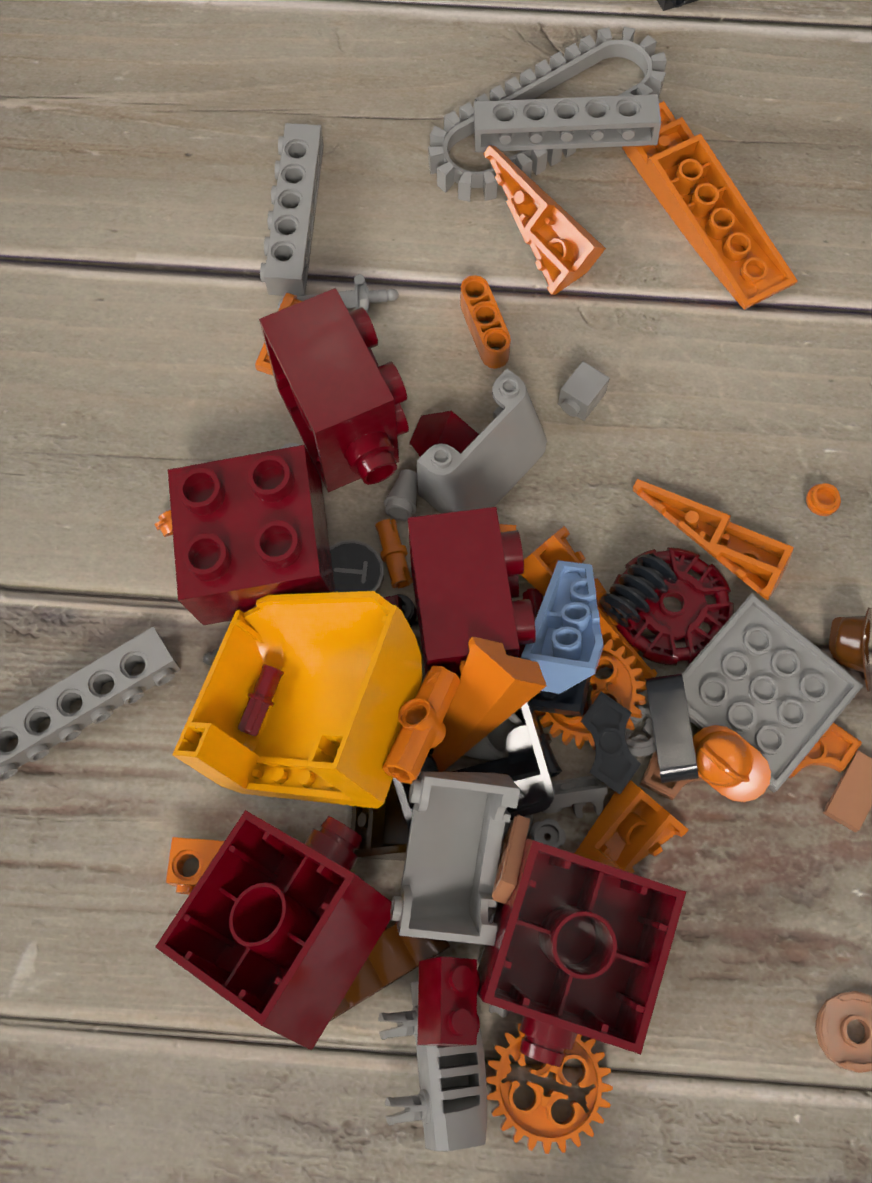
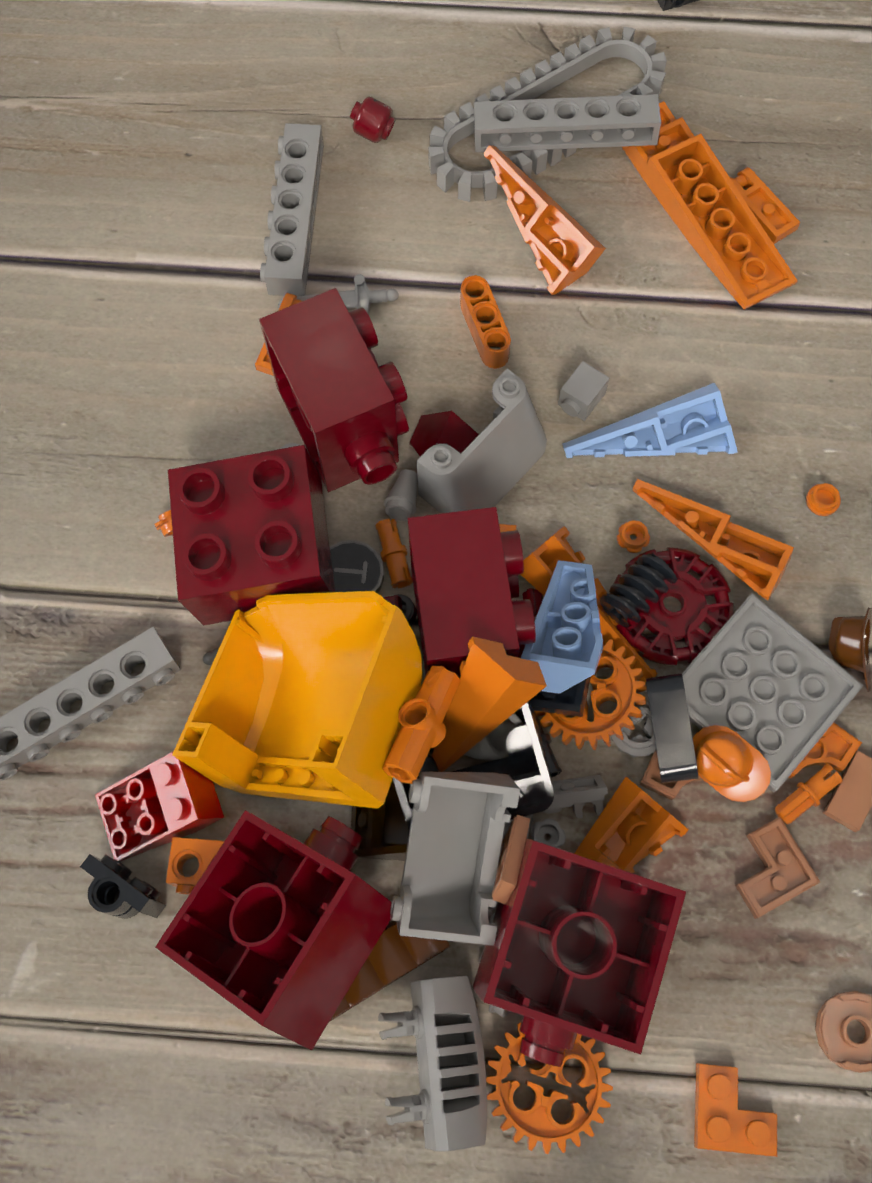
(114, 876): none -> black plate
(156, 805): none -> red slope
(260, 700): dark red axle -> none
(372, 119): none -> dark red head
(448, 1002): dark red brick -> none
(613, 759): black tile -> none
(633, 528): none -> orange plate
(681, 425): none -> light blue wedge
(721, 1123): none -> orange plate
(766, 206): none -> orange plate
(785, 872): none -> nougat tile
(808, 794): none -> orange axle

